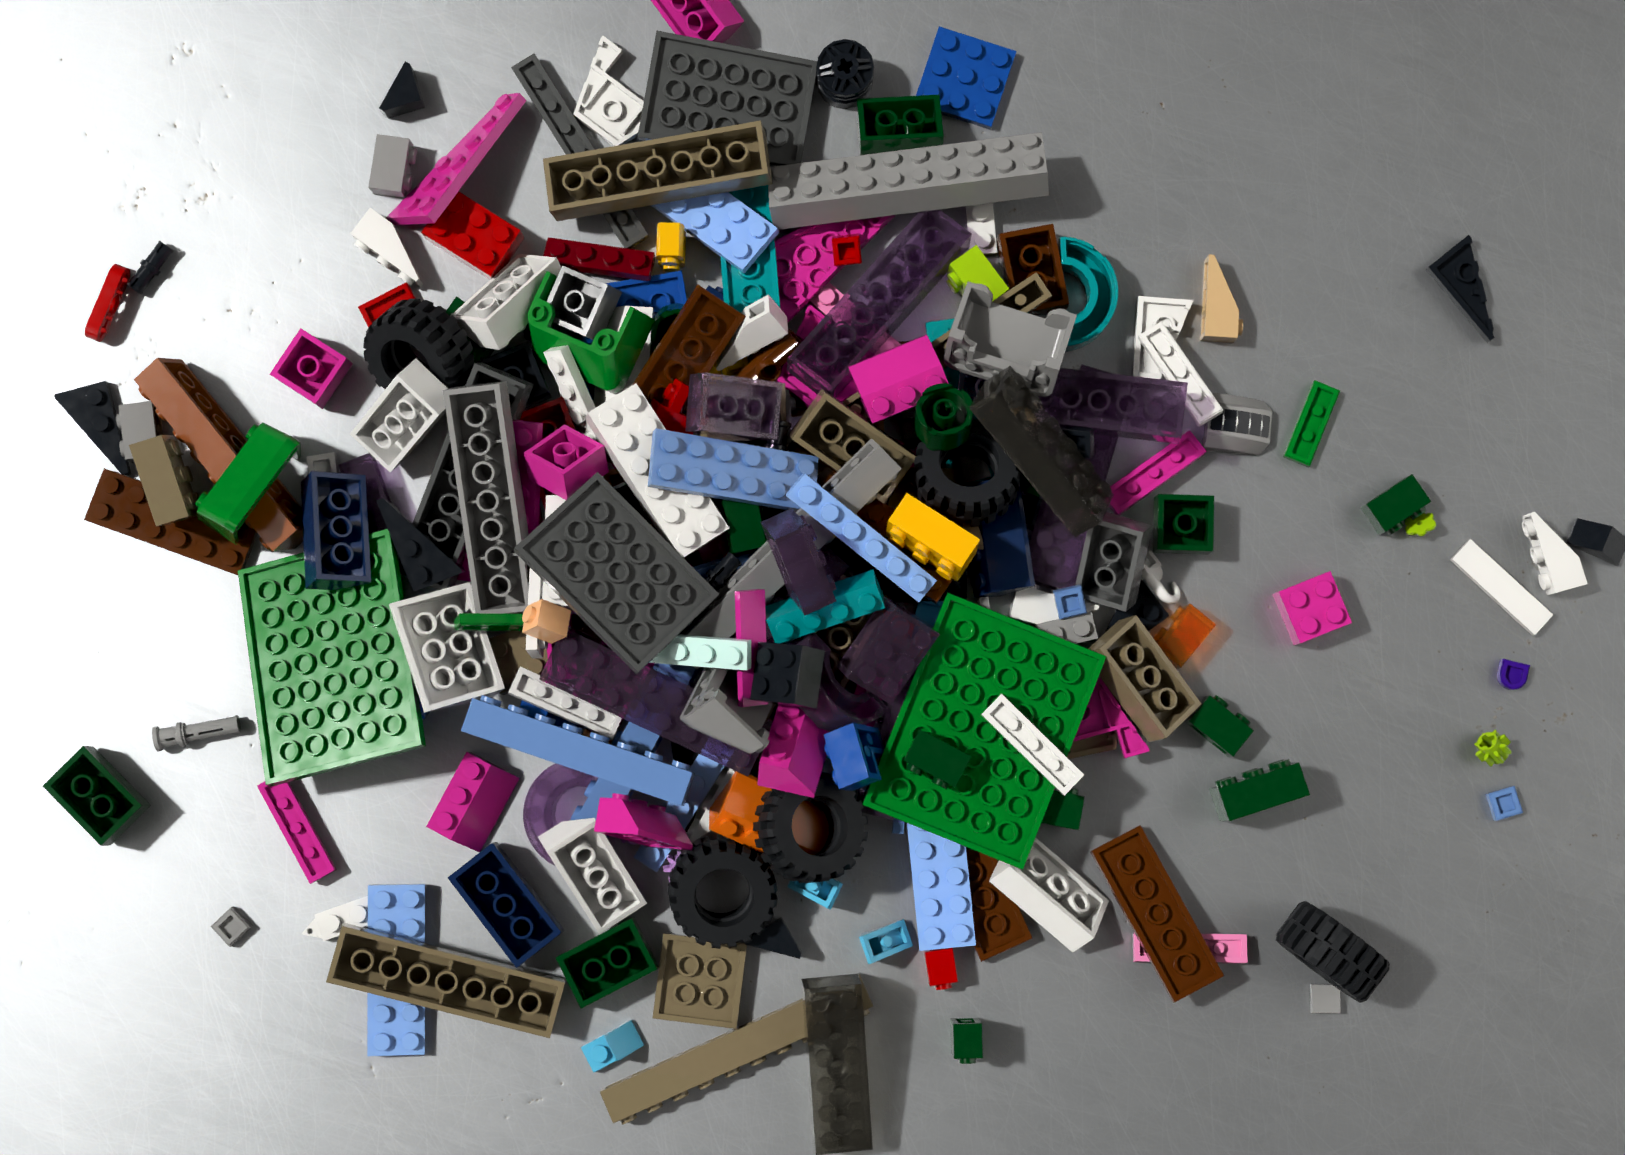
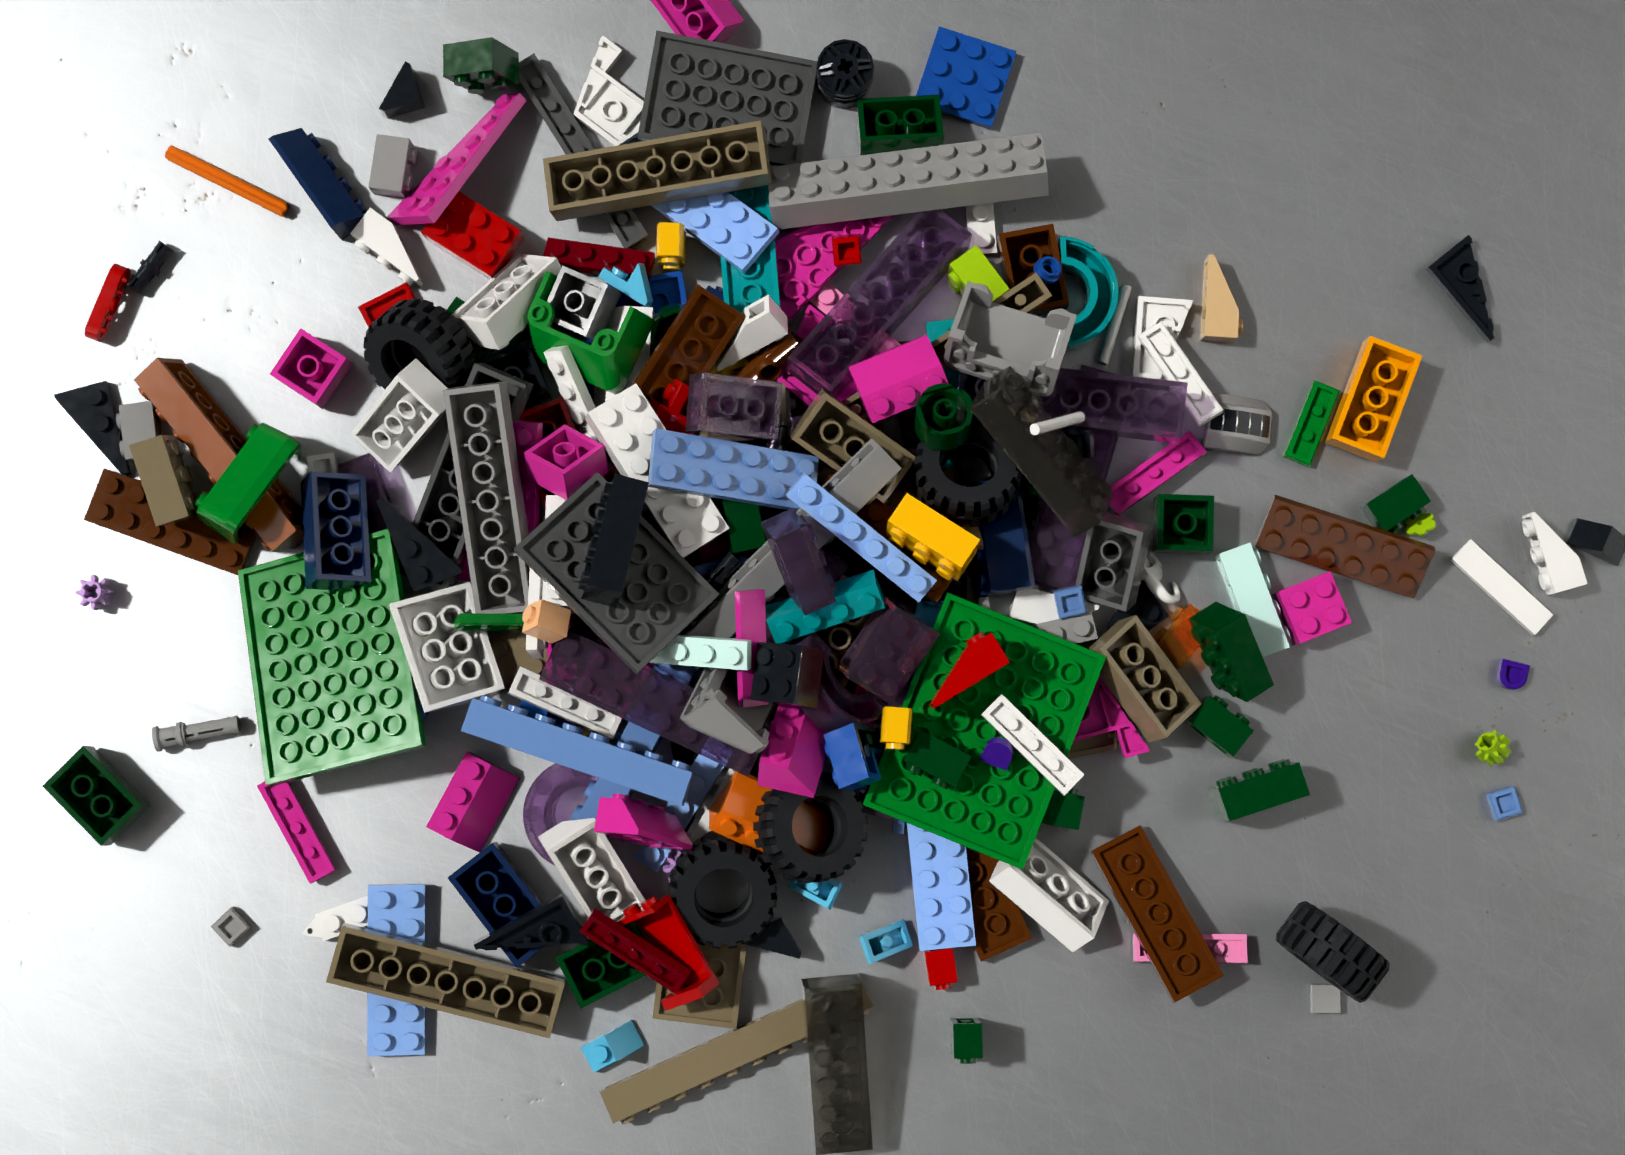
(87, 593): none -> lavender gear
(227, 181): none -> orange axle
(319, 181): none -> dark blue slope
(481, 65): none -> dark green brick
(544, 925): none -> black wing
(616, 534): none -> black brick
(635, 951): none -> dark red plate
(636, 287): none -> medium azure slope
(666, 930): none -> red panel
(896, 727): none -> yellow brick
(975, 663): none -> red slope
(997, 753): none -> dark purple tile
(1048, 264): none -> blue plate
(1057, 423): none -> white bar
(1114, 325): none -> white bar
(1230, 651): none -> dark green brick
(1251, 596): none -> light aqua brick
(1344, 546): none -> reddish brown plate
(1373, 399): none -> light orange brick

